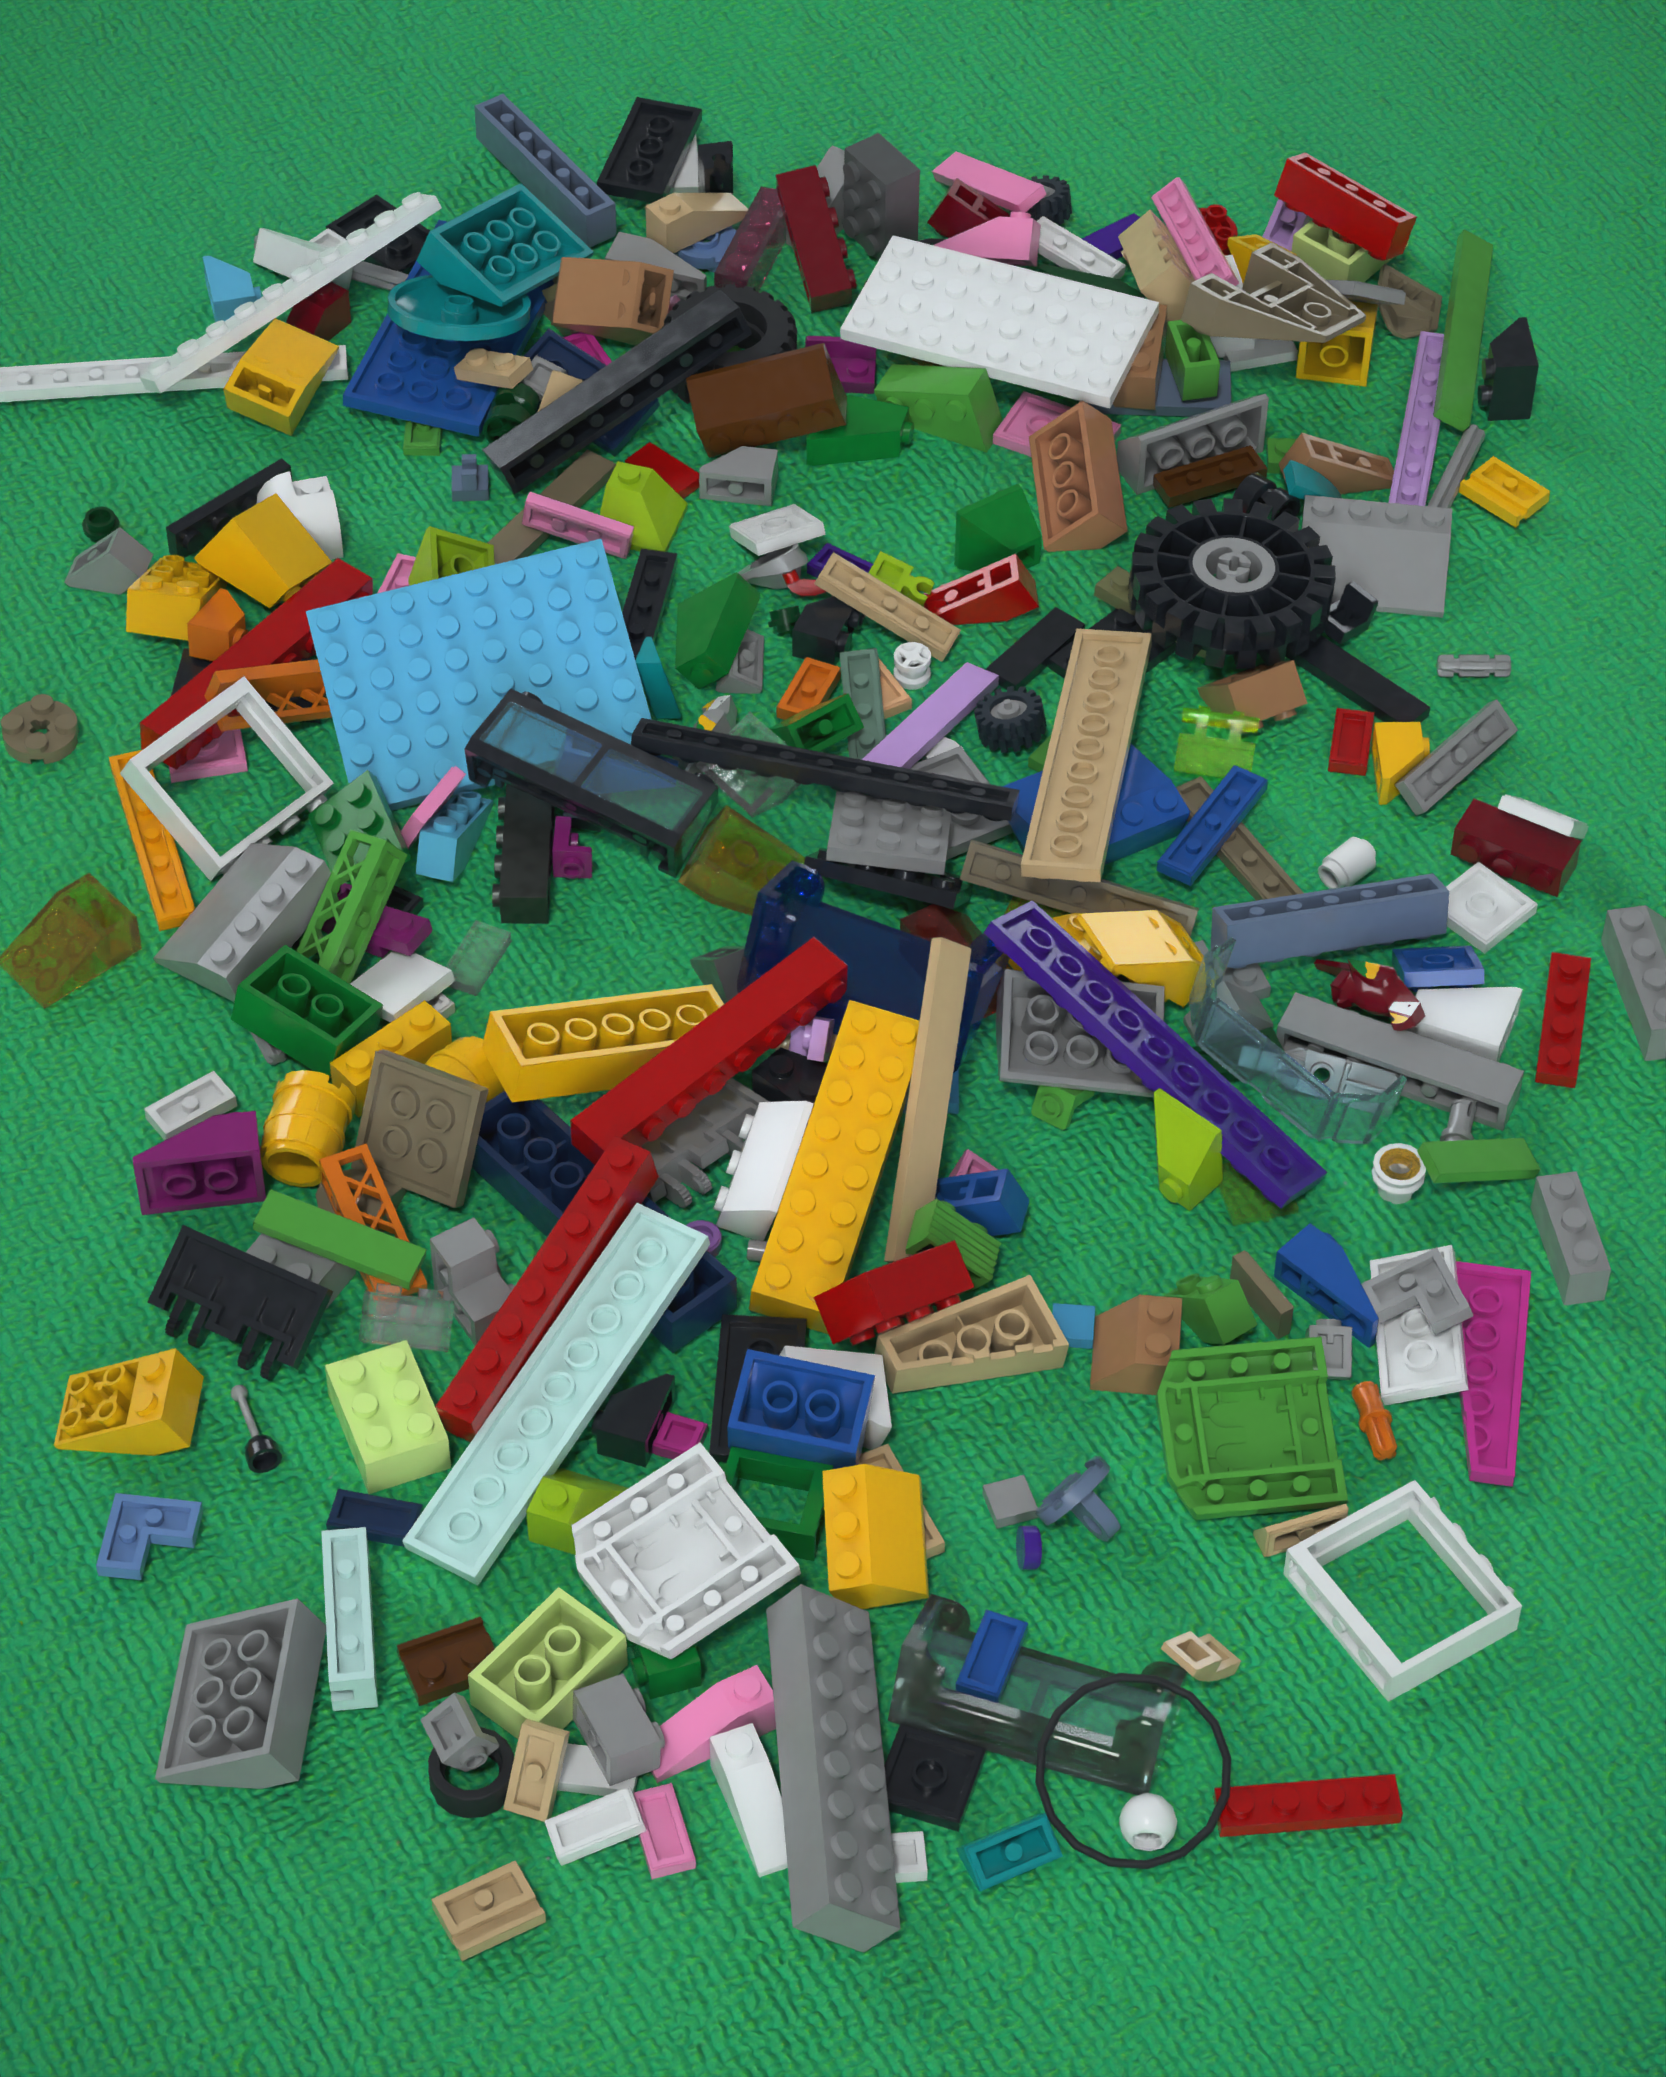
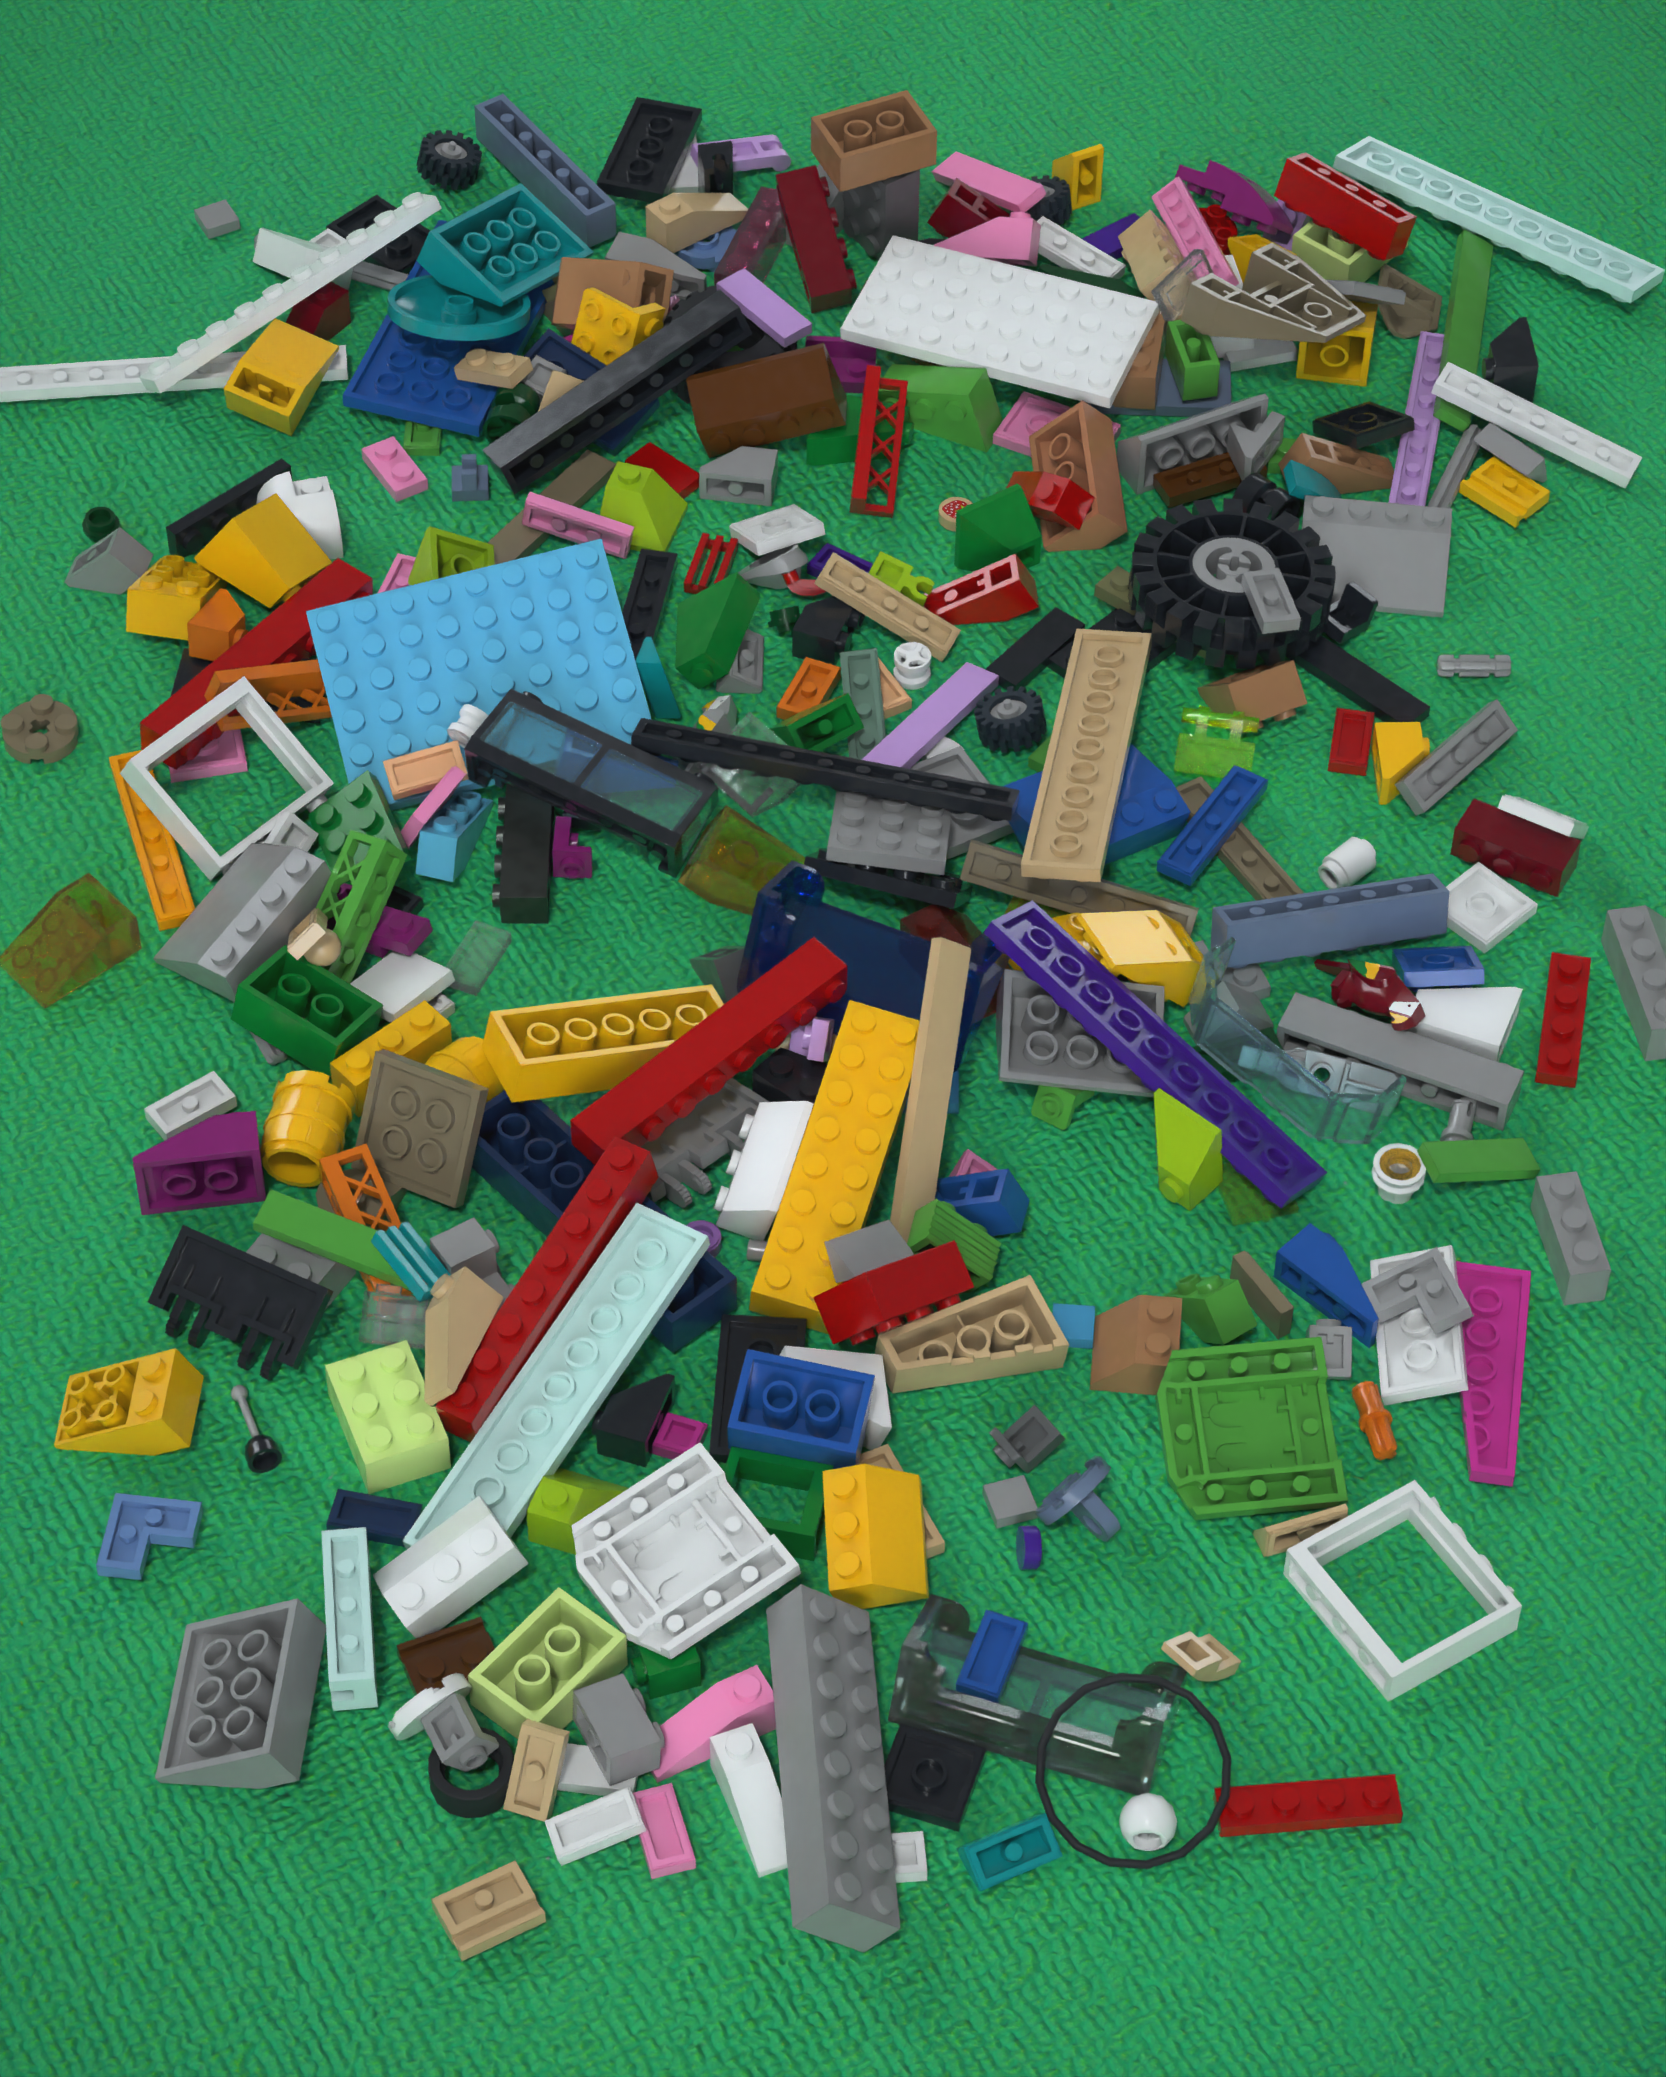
(217, 219): none -> light grey tile
(227, 287): medium azure slope -> none
(291, 832): none -> white tile
(314, 940): none -> tan tile
(394, 469): none -> bright pink plate
(408, 1718): none -> white tile
(417, 1258): none -> teal tile
(422, 769): none -> light nougat tile
(449, 159): none -> black wheel
(449, 1569): none -> white slope
(454, 1329): none -> tan slope
(467, 724): none -> white wheel
(612, 328): none -> yellow bracket
(716, 546): none -> red tile
(754, 153): none -> lavender plate
(765, 308): none -> lavender tile
(865, 440): none -> red fence
(865, 1250): none -> light grey slope
(873, 140): none -> medium nougat brick
(948, 510): none -> tan tile
(1027, 1440): none -> dark grey bracket
(1054, 497): none -> red slope
(1083, 174): none -> yellow slope
(1174, 288): none -> clear tile
(1238, 196): none -> magenta slope
(1254, 448): none -> light grey slope
(1270, 601): none -> light grey plate
(1363, 425): none -> black tile
(1499, 219): none -> light aqua plate
(1512, 452): none -> light grey slope
(1536, 425): none -> white plate

